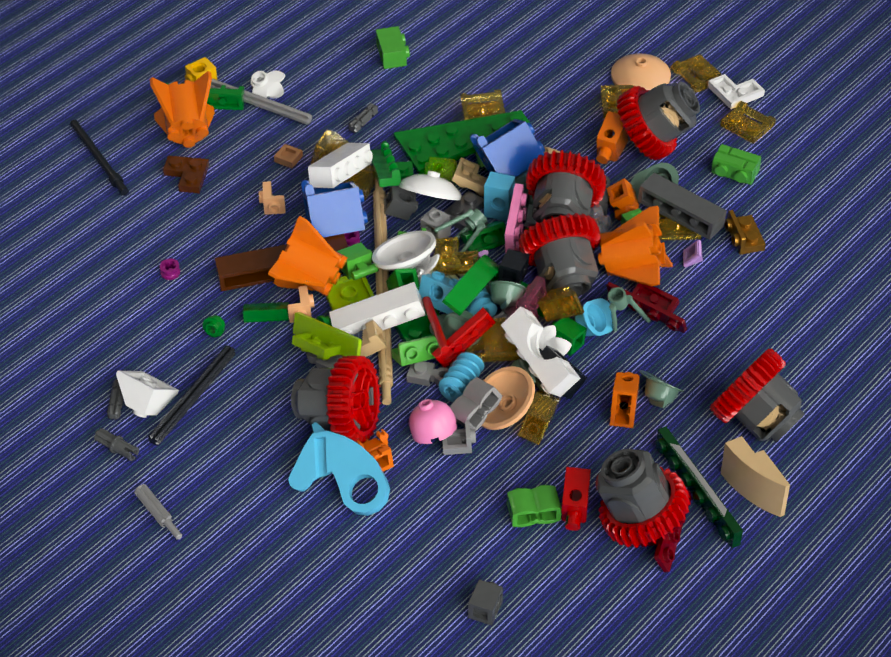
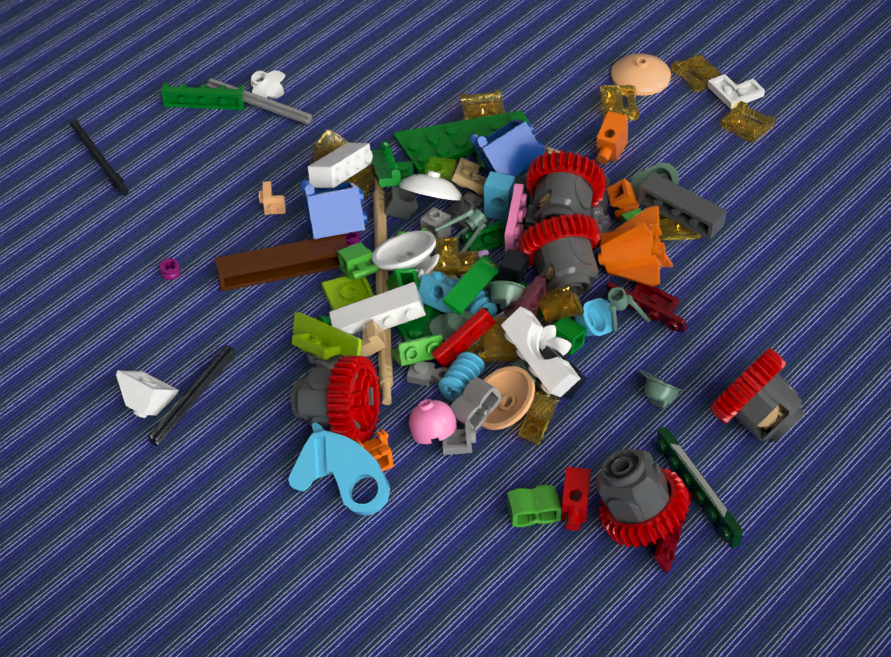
(115, 401): dark grey axle -> none
(116, 444): dark grey axle -> none
(157, 509): light grey axle -> none
(184, 109): orange brick -> none
(189, 169): reddish brown plate -> none
(198, 68): yellow brick -> none
(214, 326): green plate -> none
(265, 312): green slope -> none
(288, 156): medium nougat plate -> none
(304, 306): light nougat bracket -> none
(308, 261): orange brick -> none
(363, 118): dark grey axle -> none
(392, 47): bright green brick -> none
(435, 324): red bar -> none
(485, 602): dark grey brick -> none
(624, 390): orange torso -> none
(658, 116): piece -> none
(692, 254): lavender slope -> none
(736, 164): bright green brick -> none
(744, 233): pearl gold bracket -> none
(755, 476): tan slope -> none

